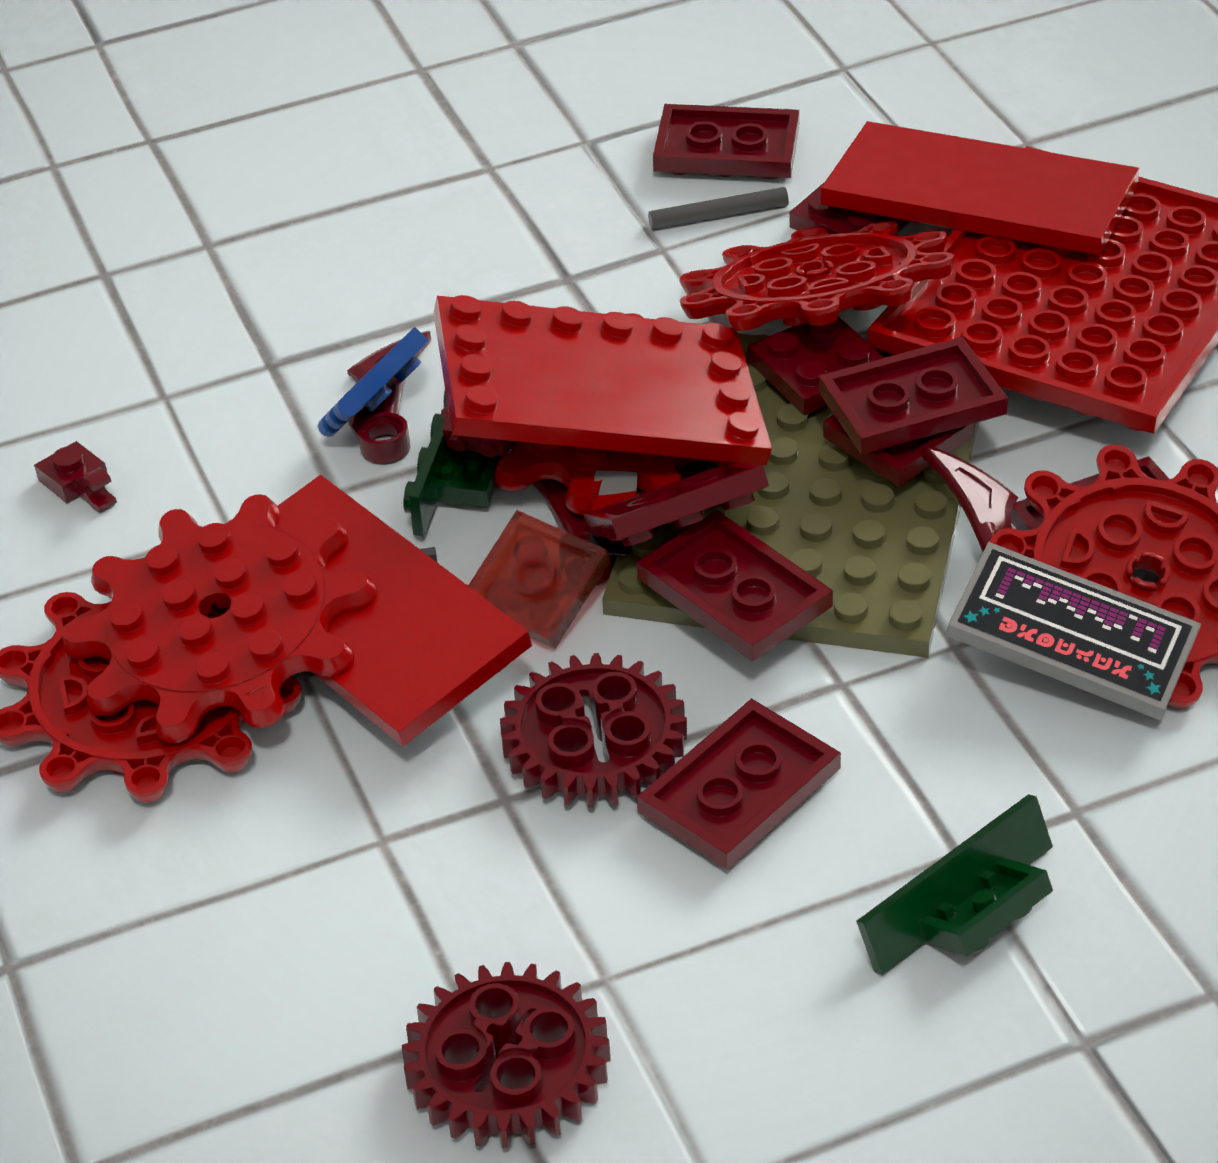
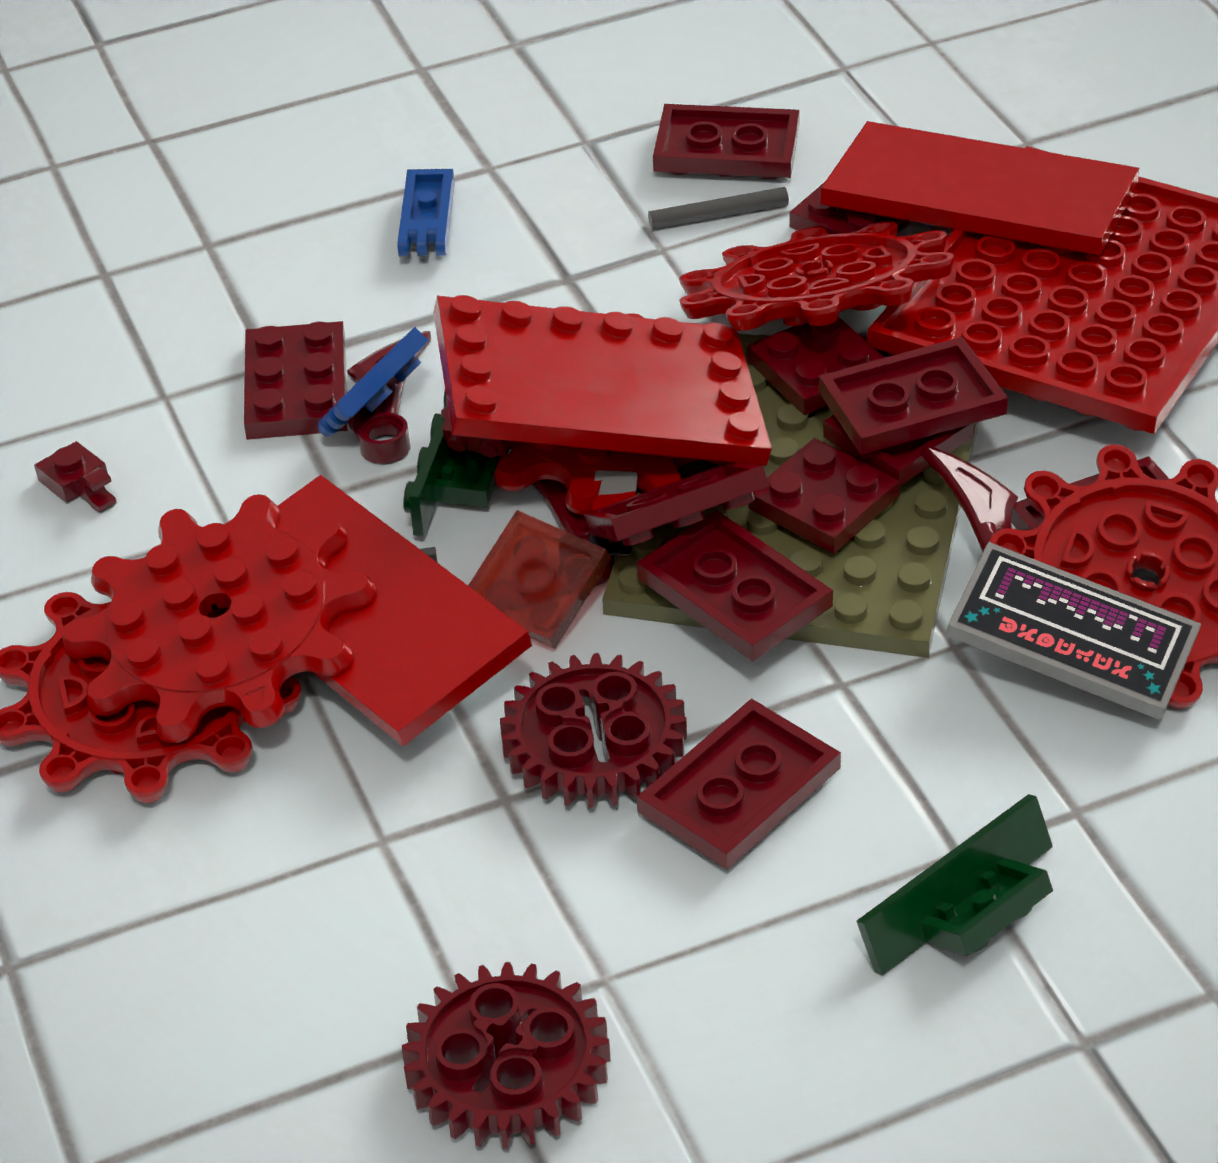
(292, 378): none -> dark red plate
(426, 211): none -> blue hinge
(825, 495): none -> dark red plate

